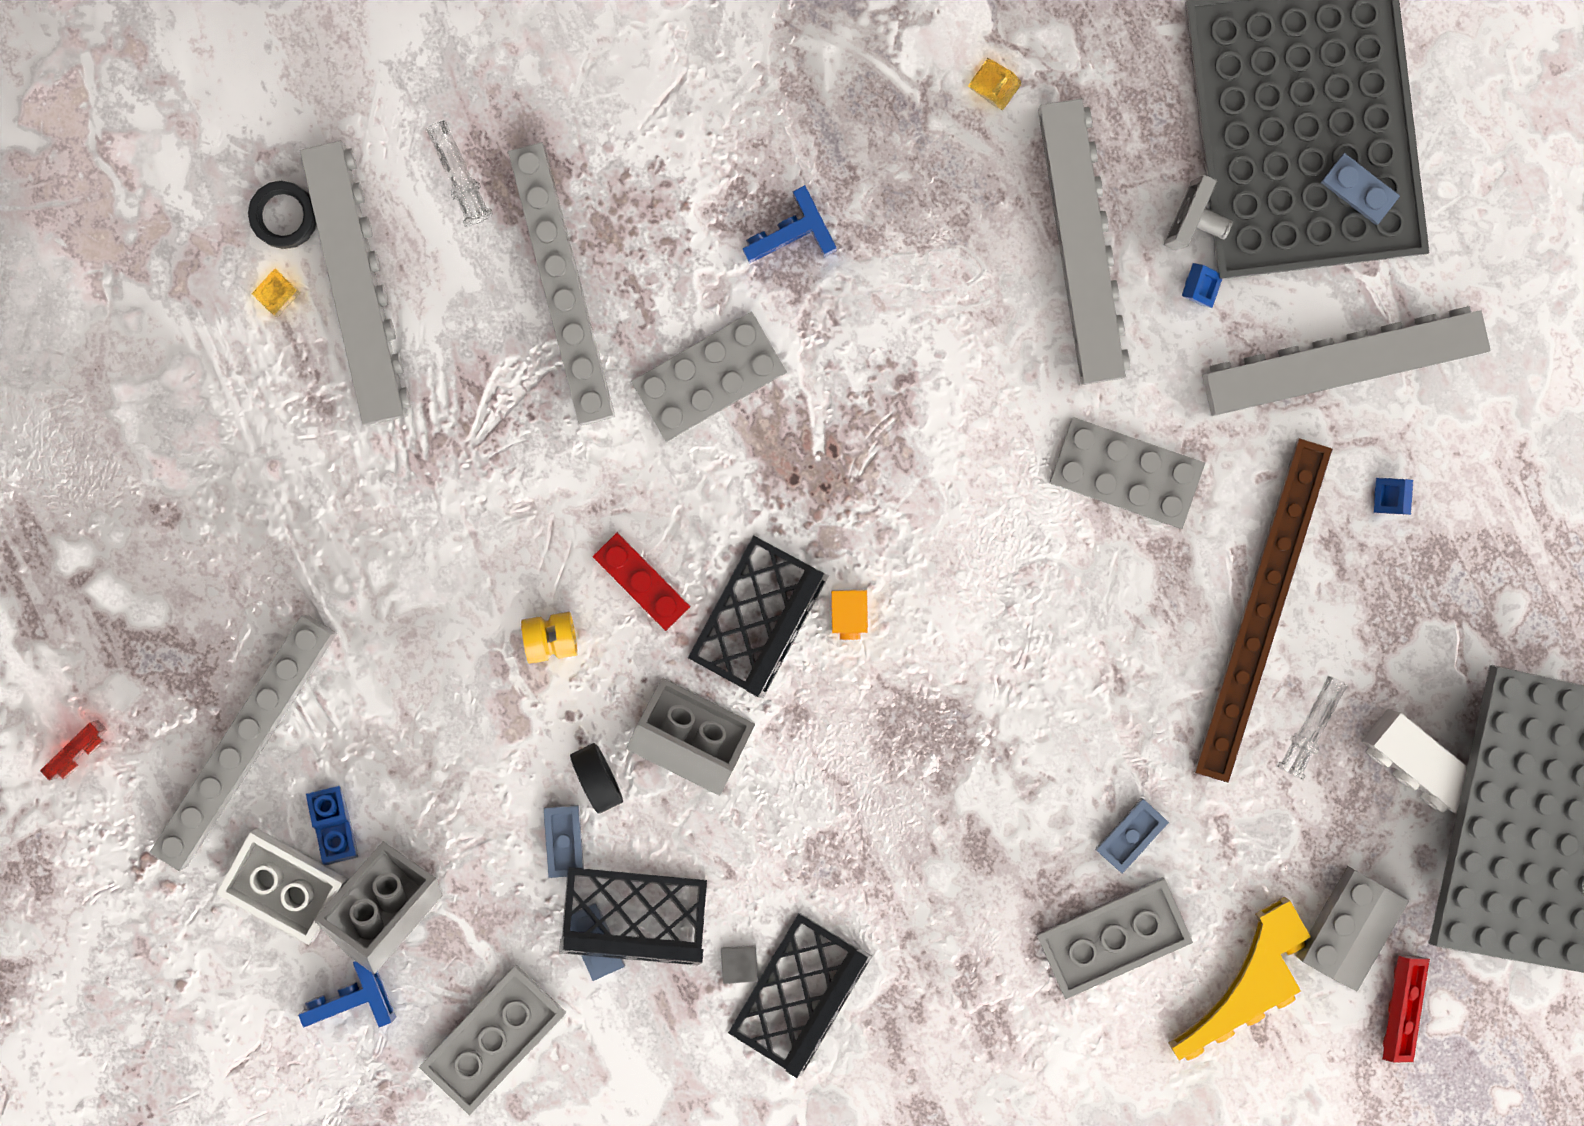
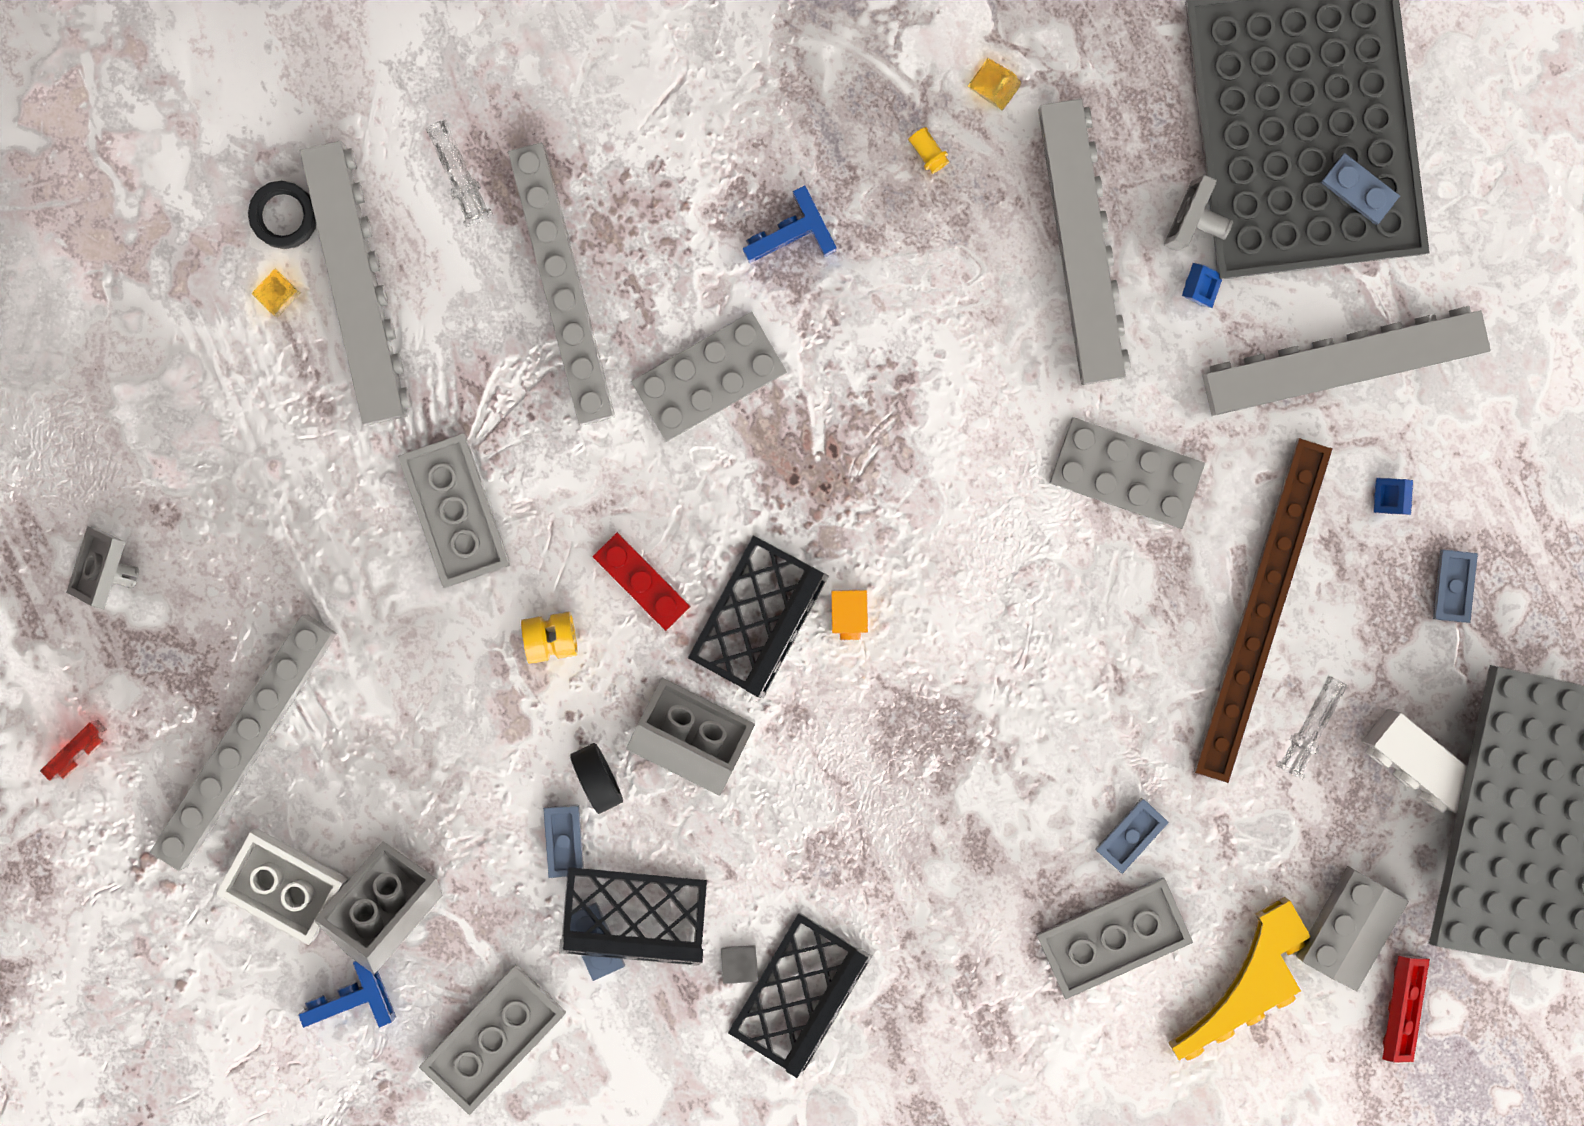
(99, 568): none -> light grey tile
(332, 825): blue slope -> none
(454, 510): none -> light grey plate
(929, 150): none -> yellow pin
(1455, 586): none -> sand blue plate

